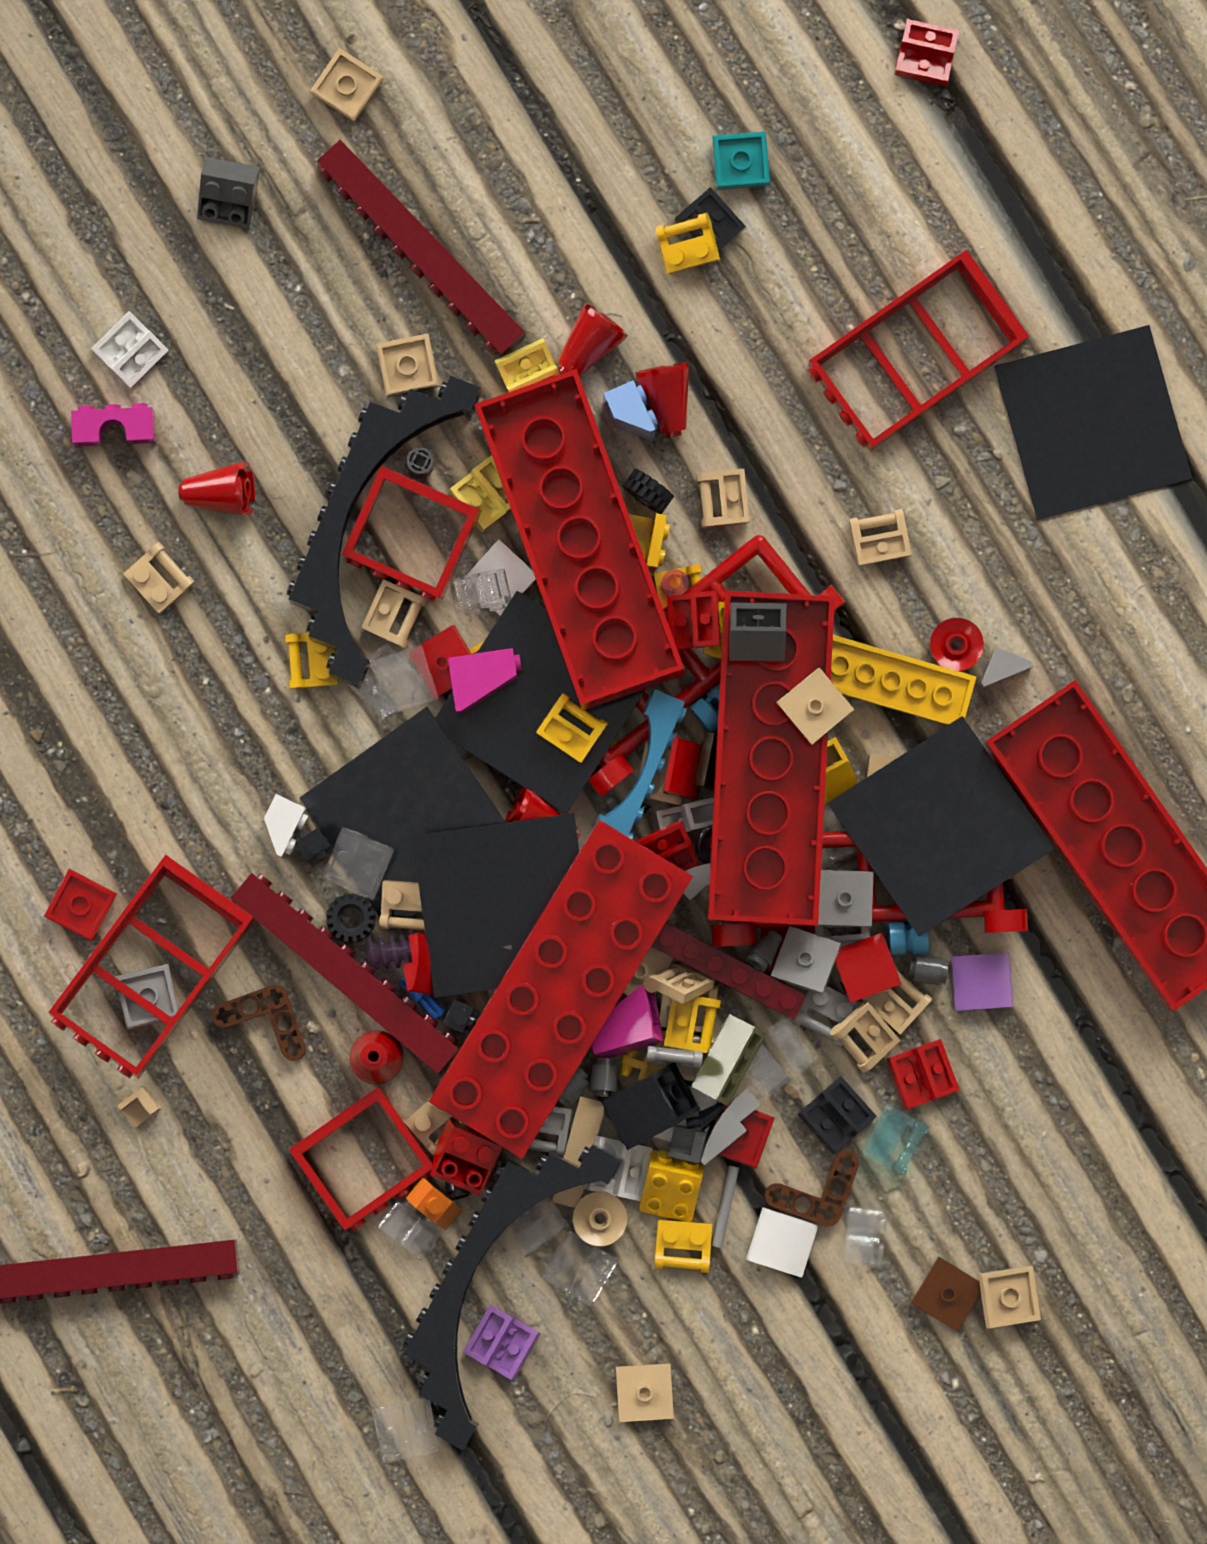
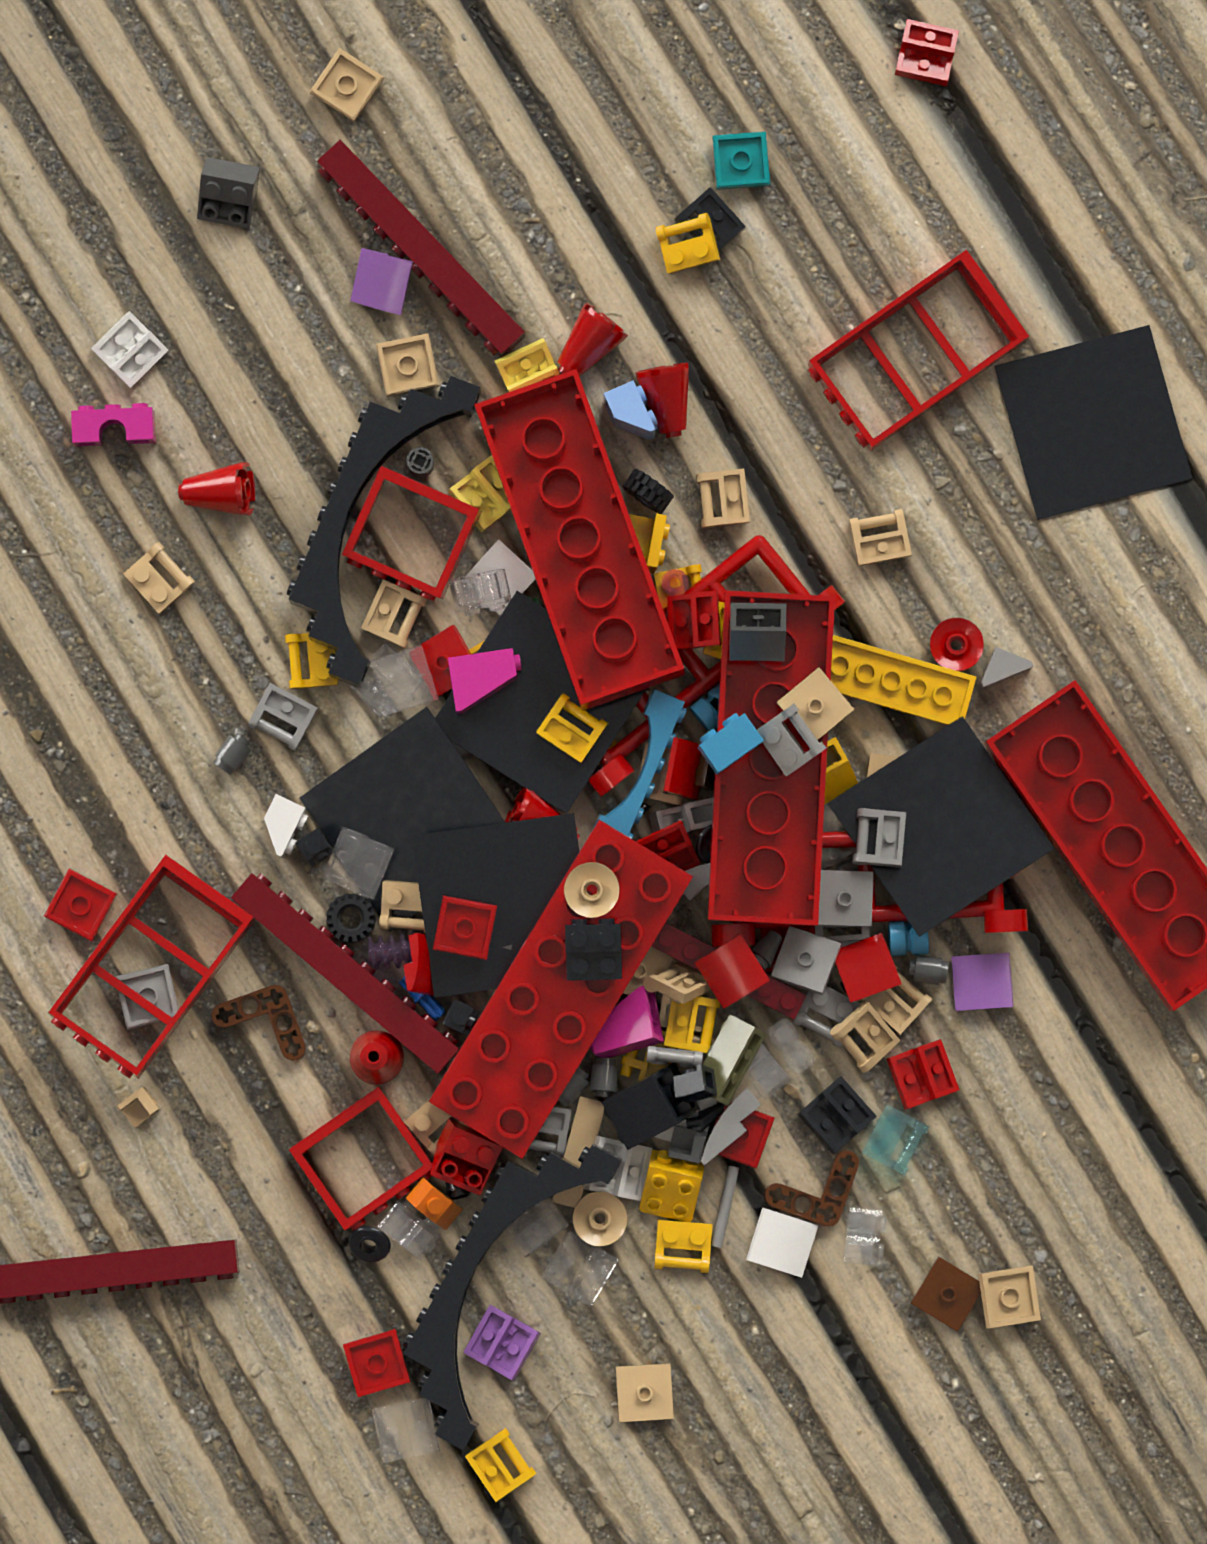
(232, 753): none -> dark grey brick
(287, 708): none -> light grey plate
(367, 1252): none -> black piece
(376, 1363): none -> red plate
(381, 281): none -> medium lavender slope
(464, 927): none -> red plate
(492, 1469): none -> yellow plate
(578, 897): none -> tan dish
(593, 950): none -> black plate
(695, 1084): none -> black brick
(729, 743): none -> dark azure brick
(732, 971): none -> red slope
(783, 744): none -> light grey plate
(888, 838): none -> light grey plate

